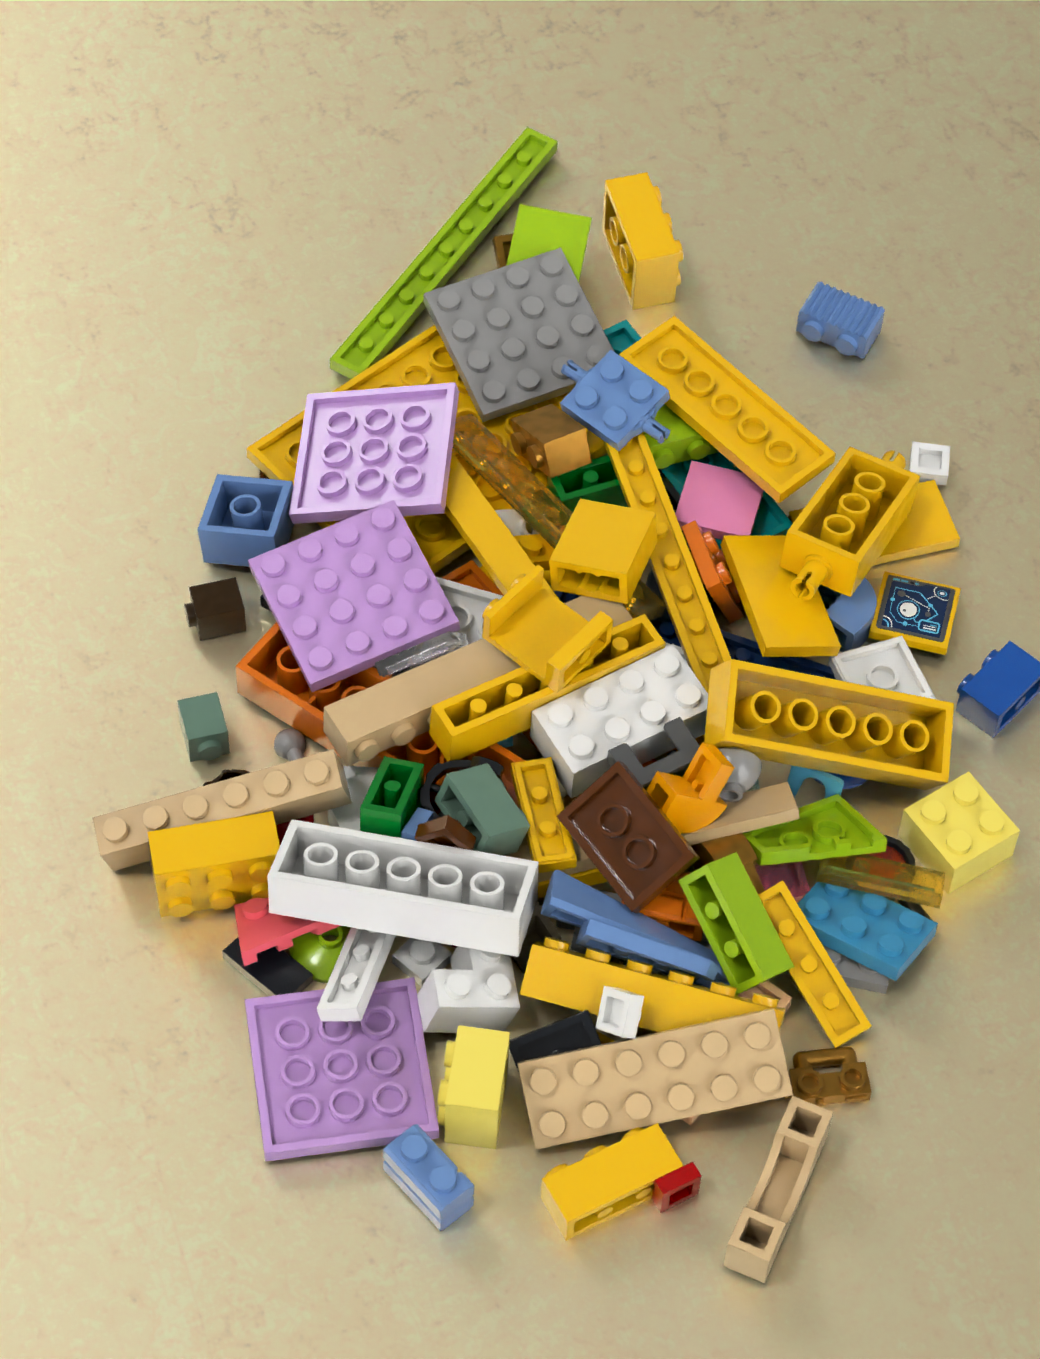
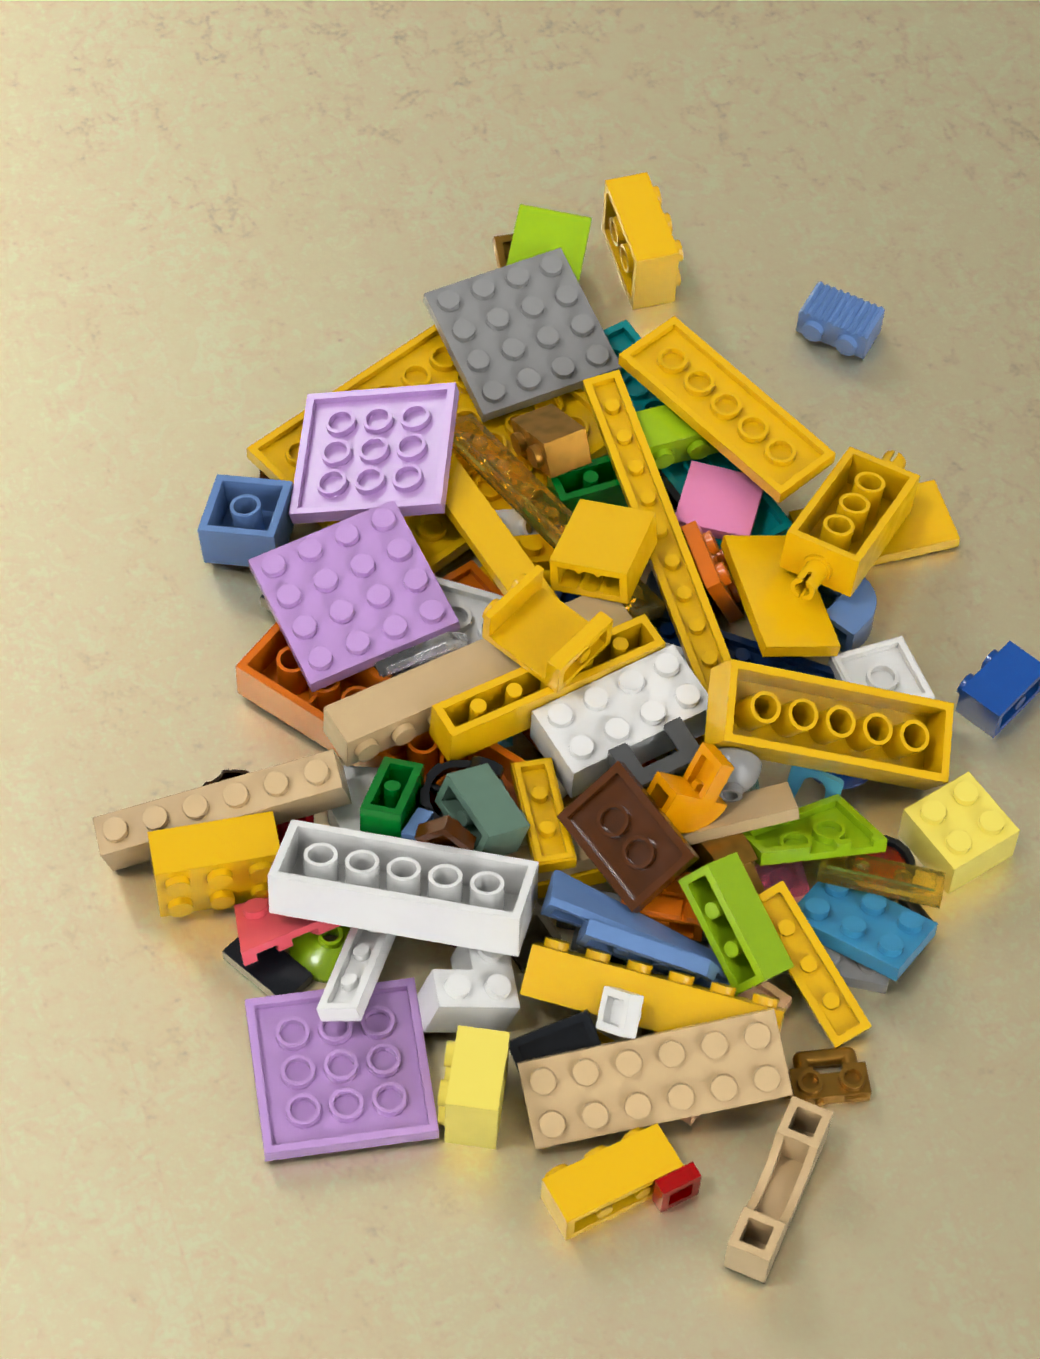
(203, 727): sand green brick -> none
(216, 609): dark brown brick -> none
(290, 744): light grey bar -> none
(419, 957): white plate -> none
(428, 1177): medium blue brick -> none
(444, 253): lime plate -> none
(615, 400): medium blue plate -> none
(916, 610): slope -> none
(930, 462): white plate -> none

